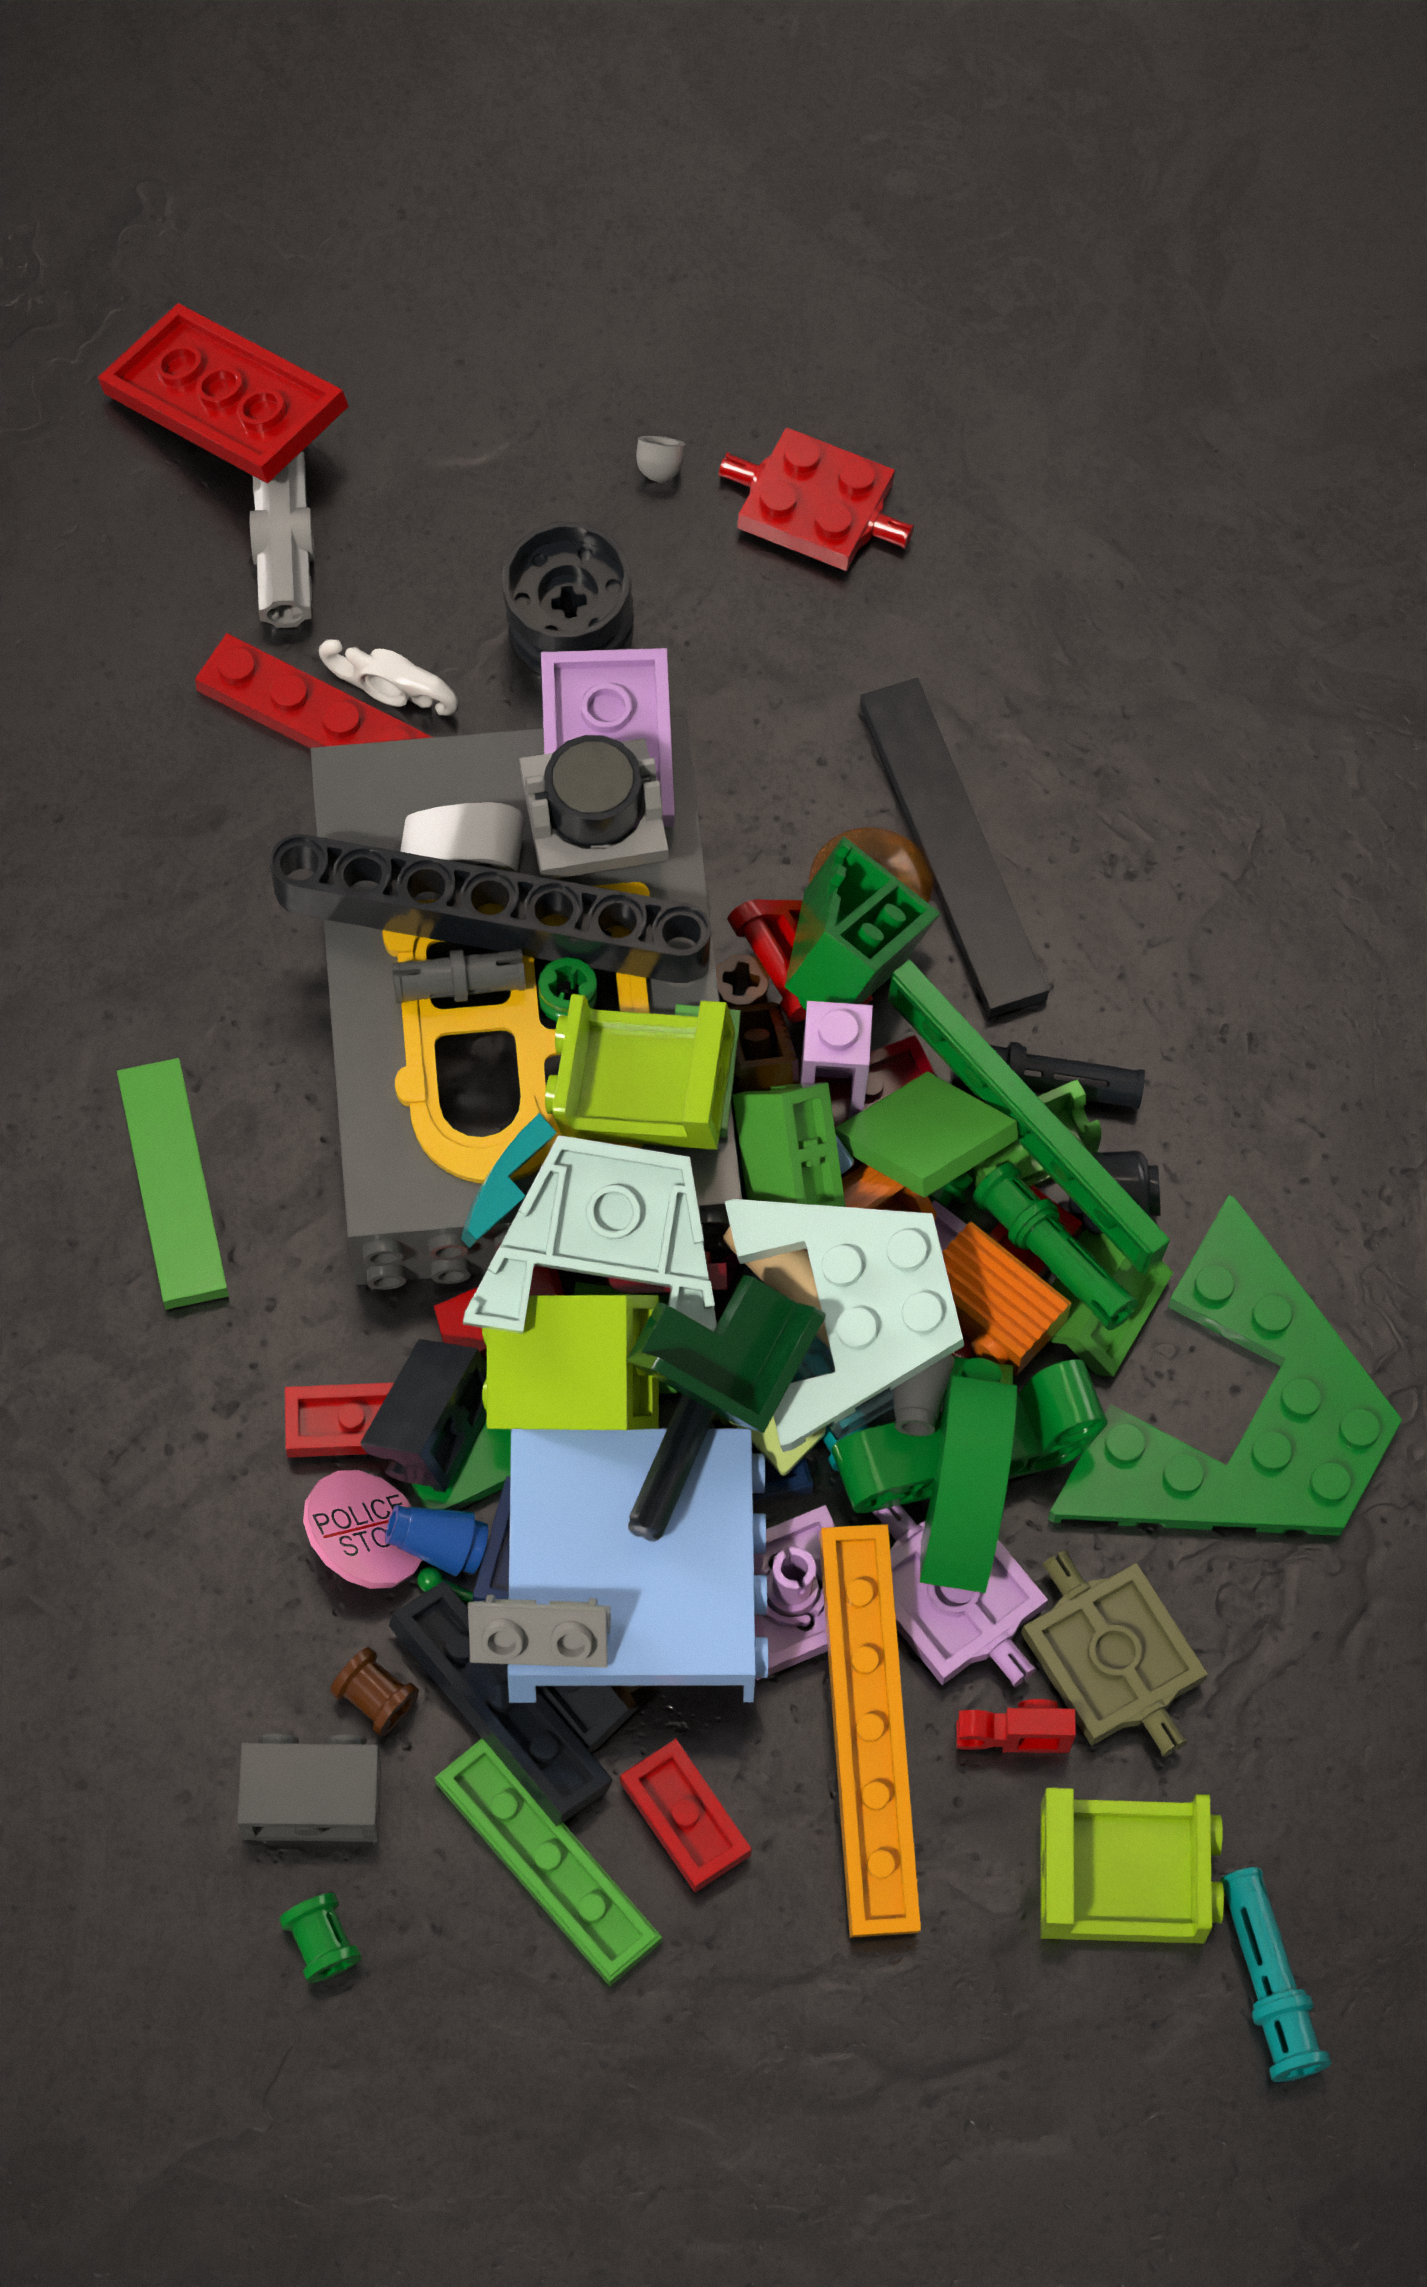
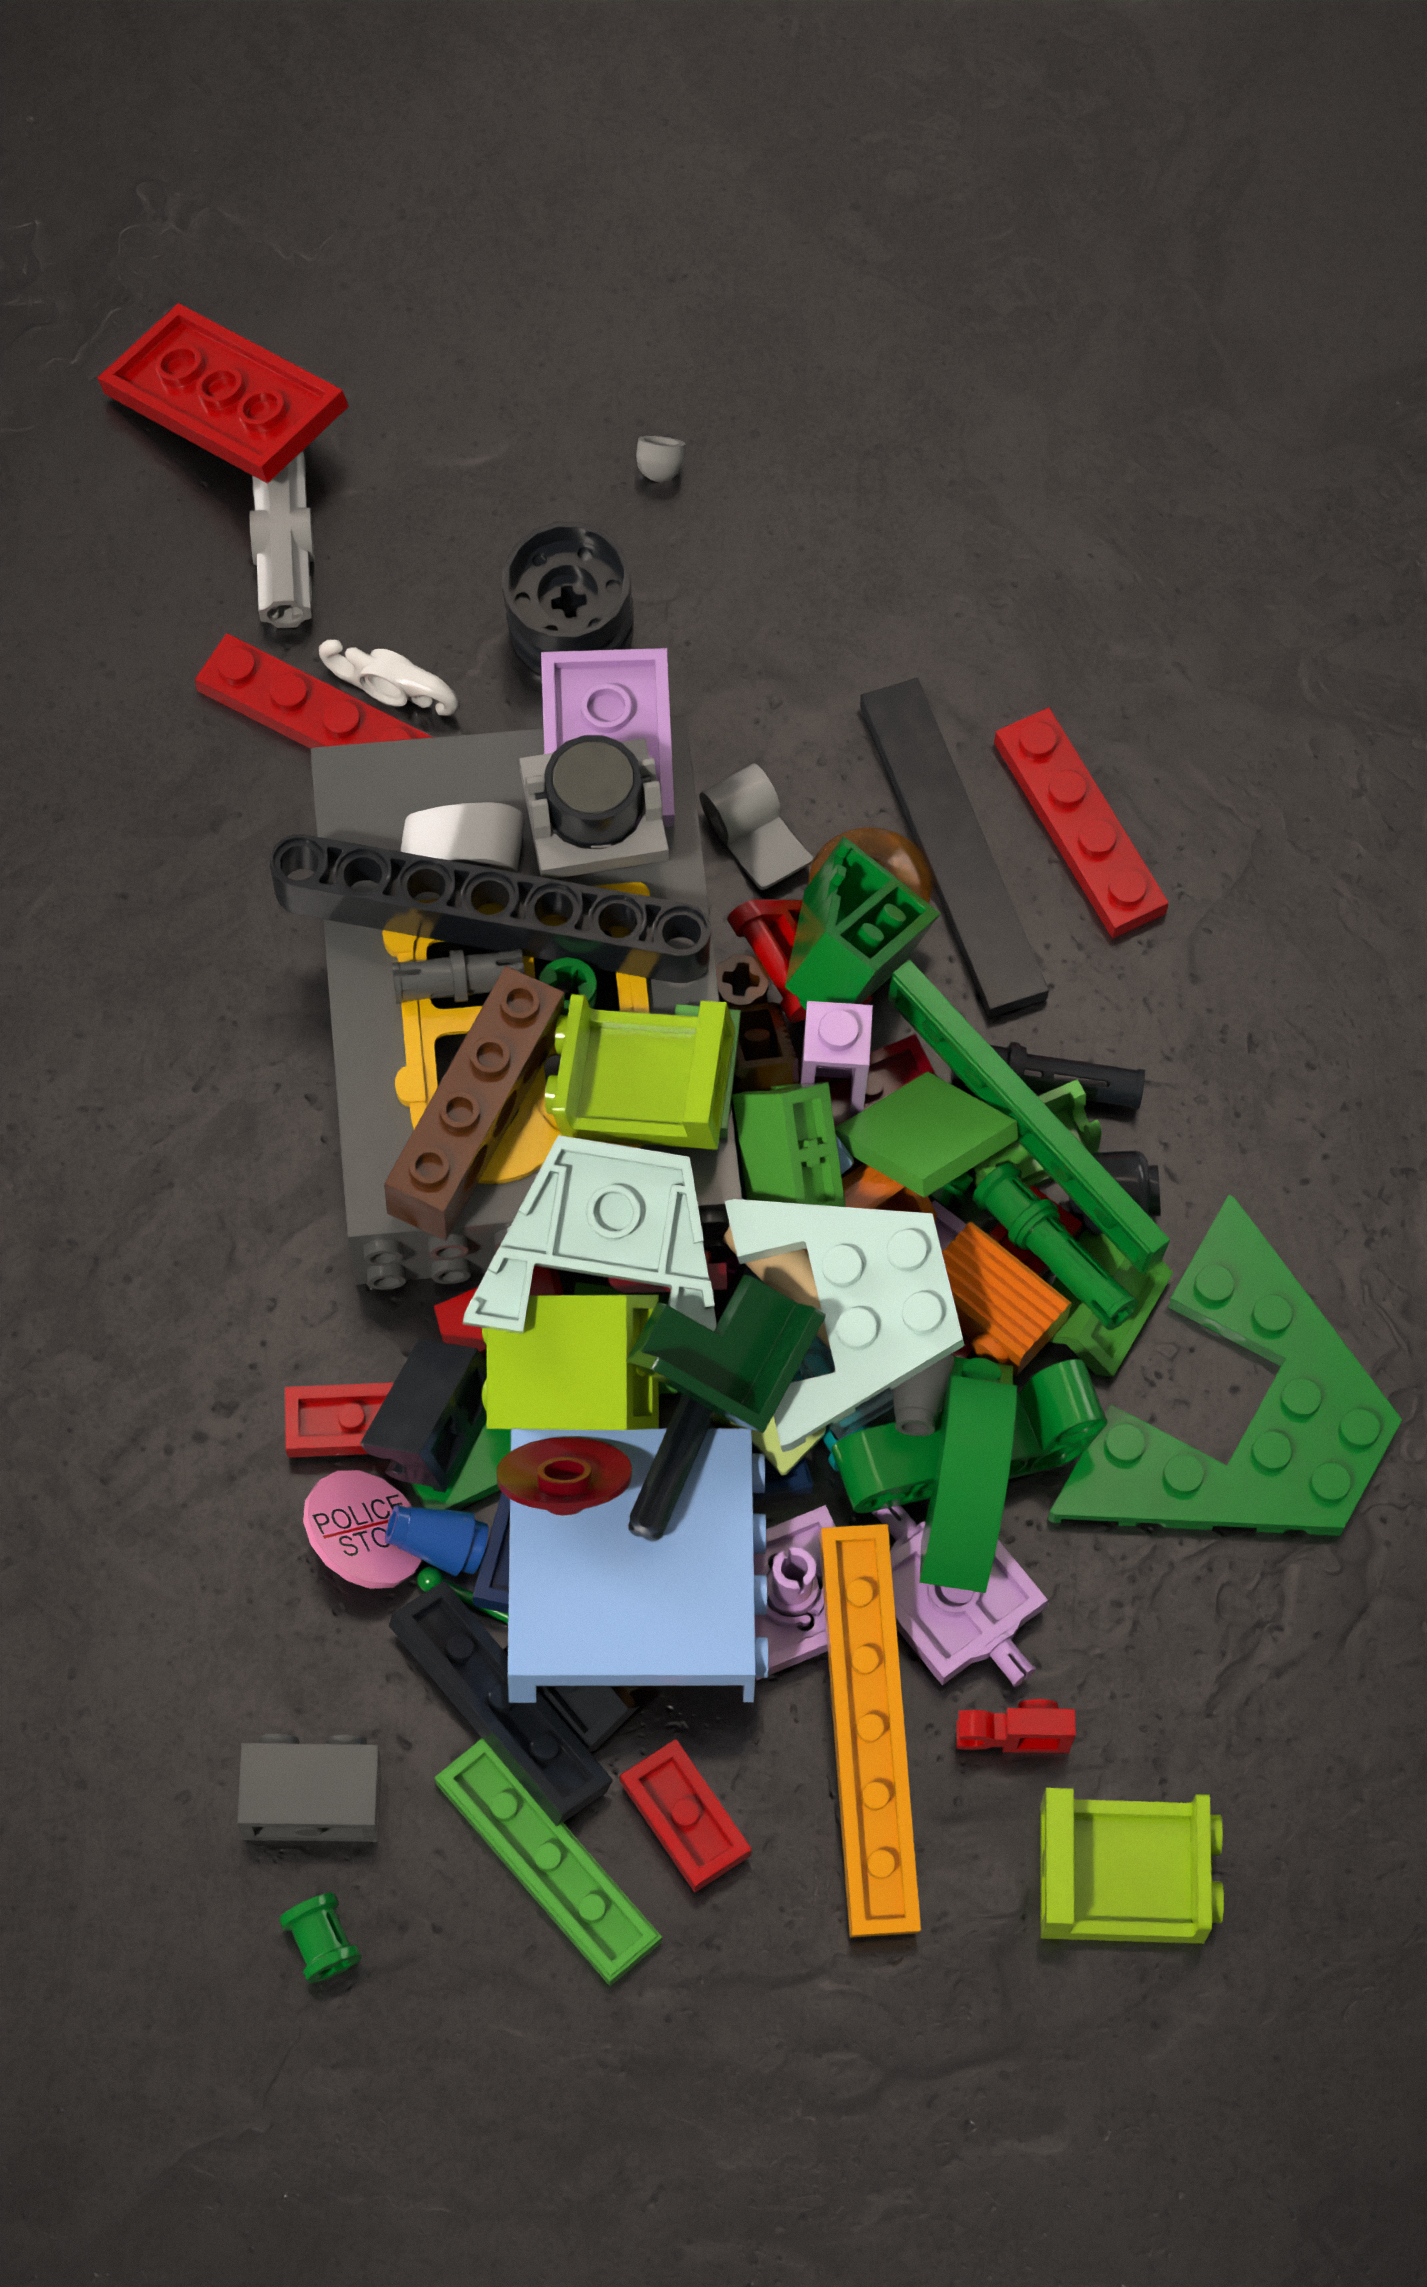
(172, 1184): bright green tile -> none
(374, 1691): reddish brown bush -> none
(474, 1104): none -> reddish brown brick
(498, 1192): teal slope -> none
(538, 1633): light grey hinge -> none
(564, 1474): none -> dark red dish
(747, 820): none -> light grey panel
(816, 499): red plate -> none
(1081, 822): none -> red plate
(1114, 1653): olive plate -> none
(1280, 2004): teal pin -> none

